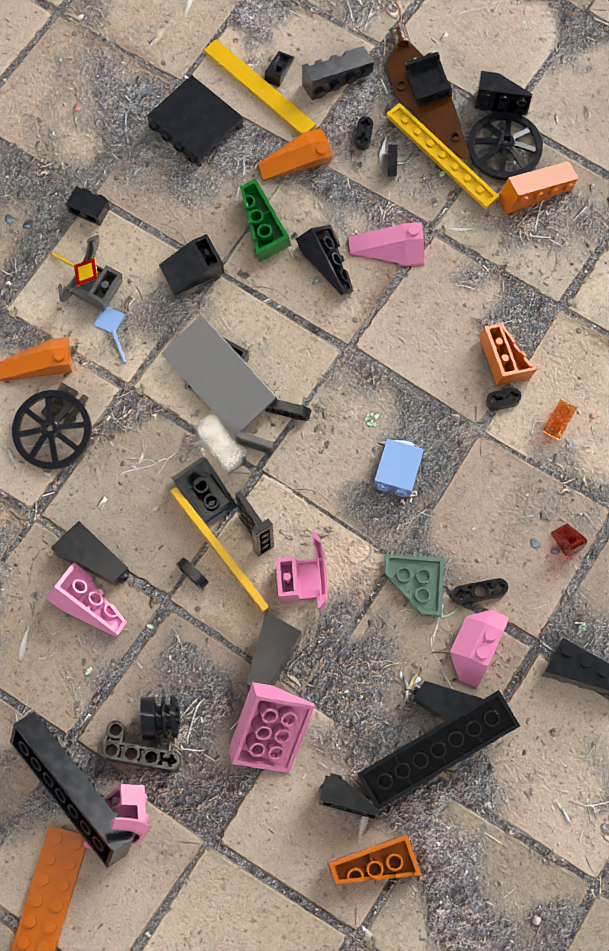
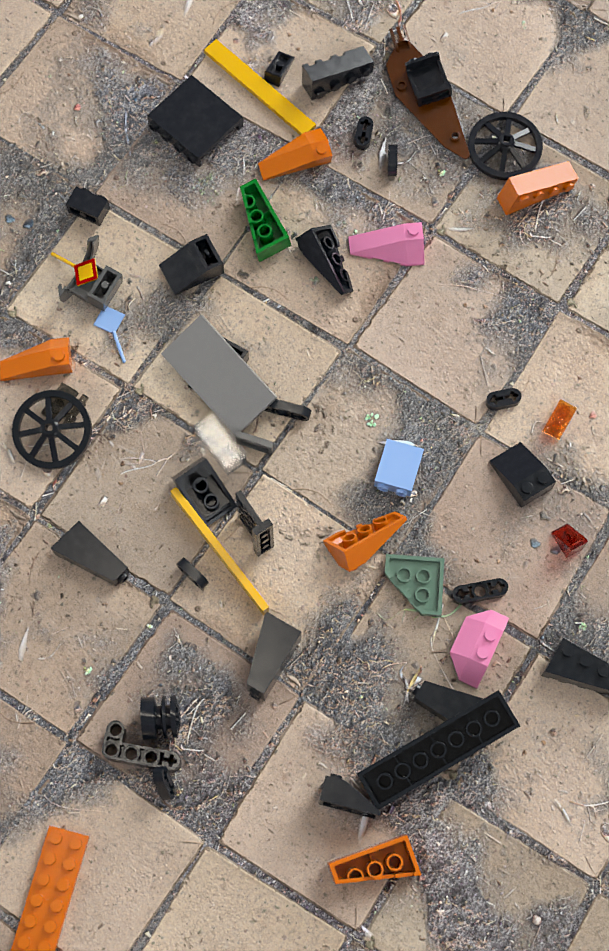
(70, 788): black brick -> none
(82, 599): bright pink wedge -> none
(130, 805): bright pink piece -> none
(163, 783): none -> black beam
(270, 729): bright pink slope -> none
(303, 578): bright pink piece -> none
(359, 545): none -> orange wedge
(442, 156): yellow plate -> none
(501, 94): black slope -> none
(503, 355): orange wedge -> none
(523, 474): none -> black slope

